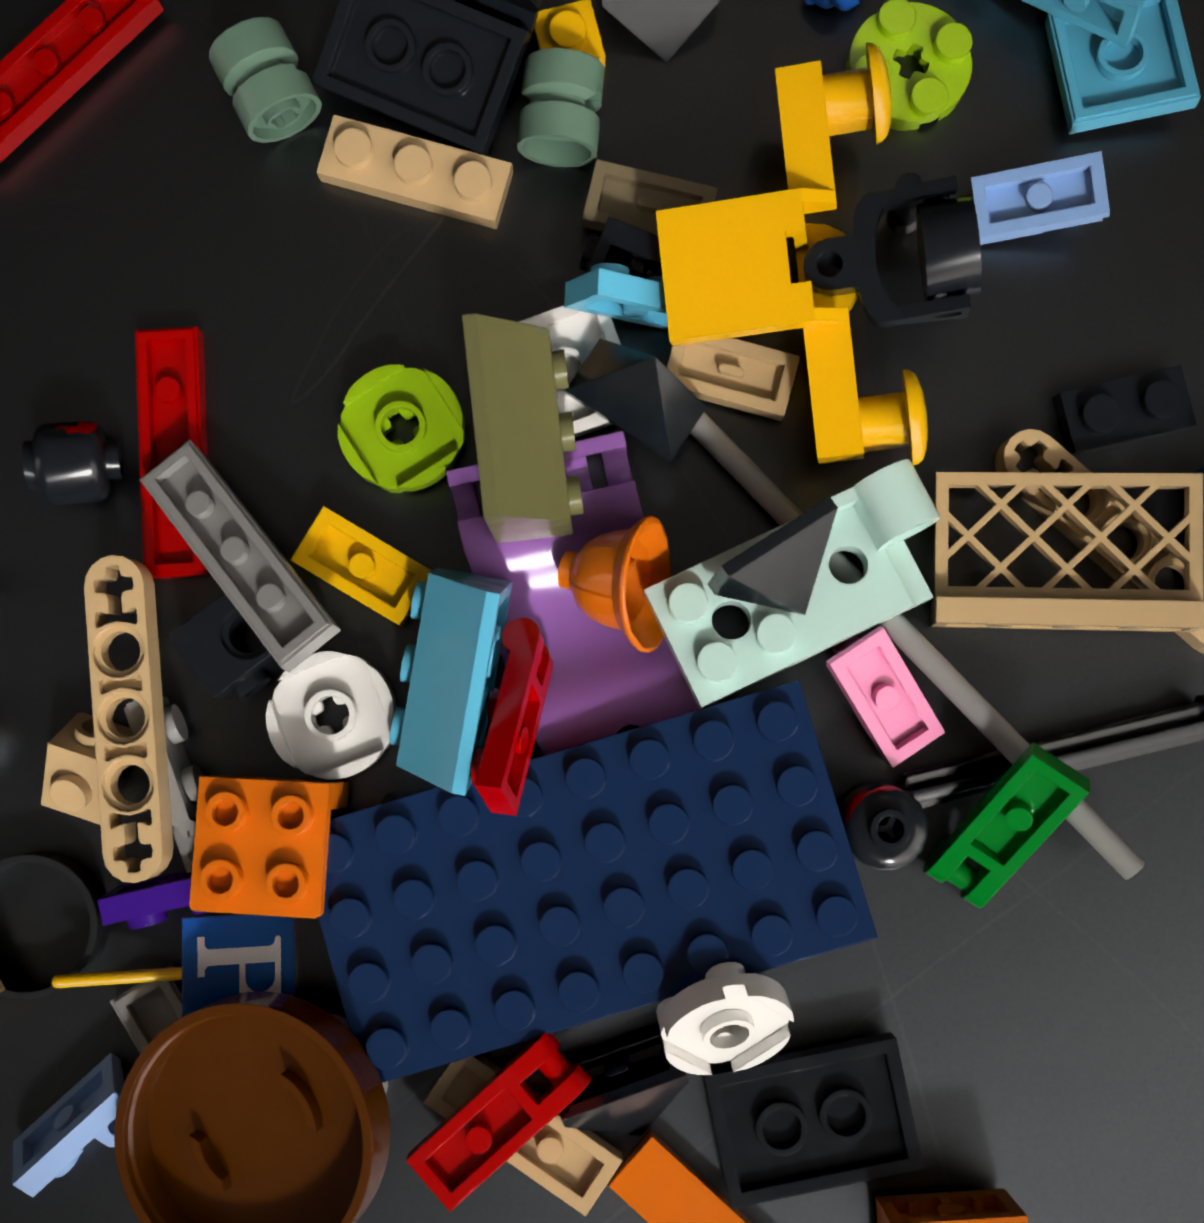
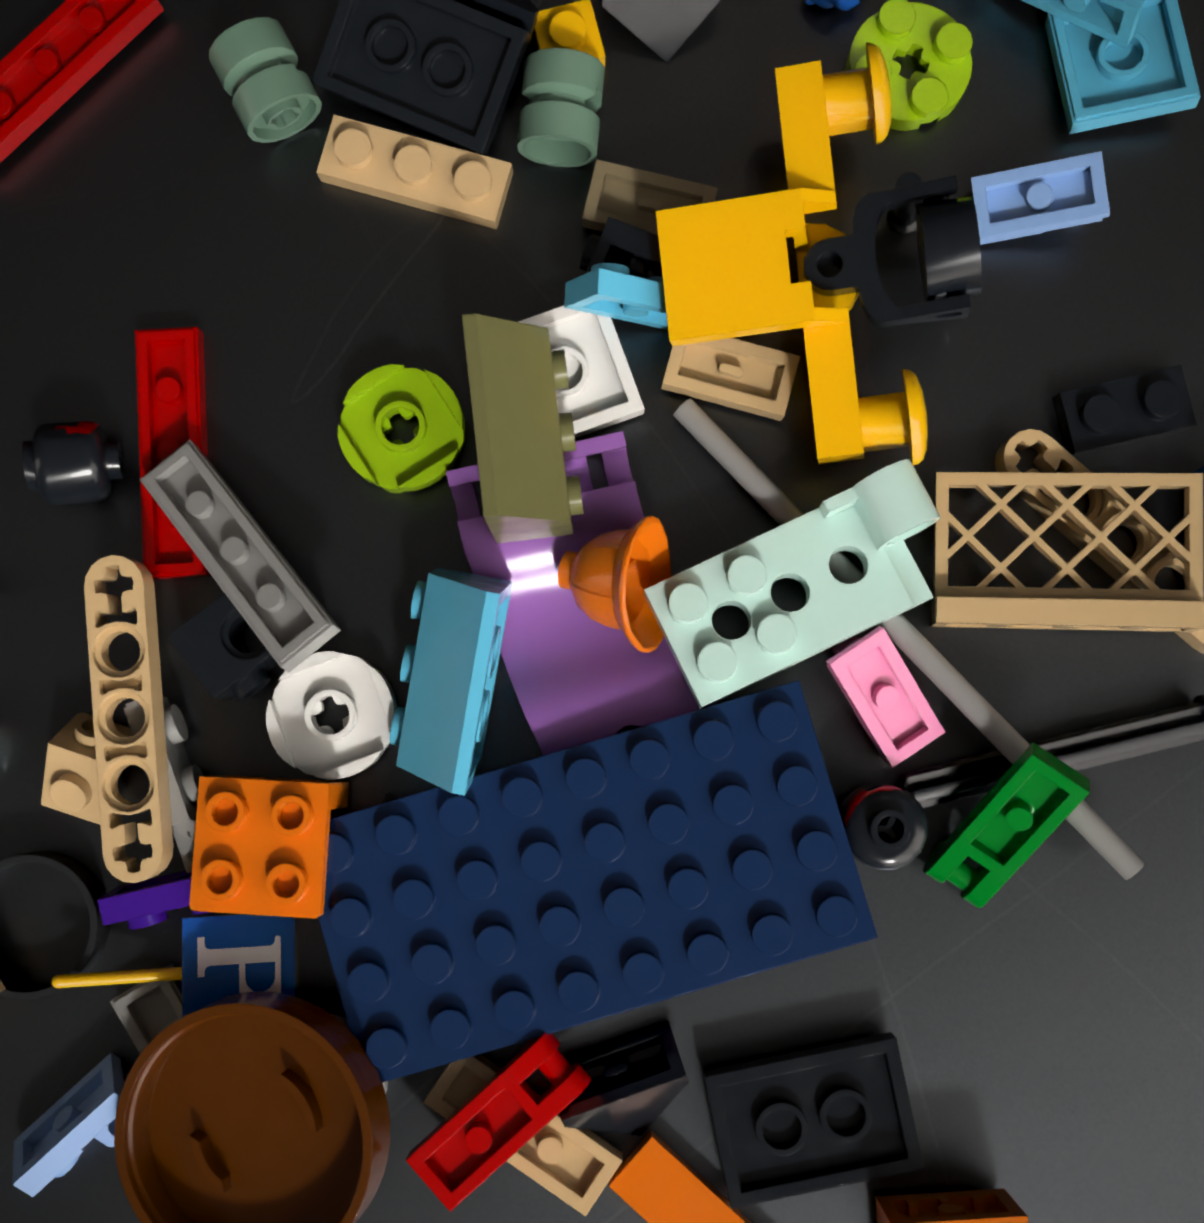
(360, 565): yellow plate -> none
(514, 718): red plate -> none
(637, 396): black slope -> none
(724, 1020): white plate -> none
(782, 566): black slope -> none

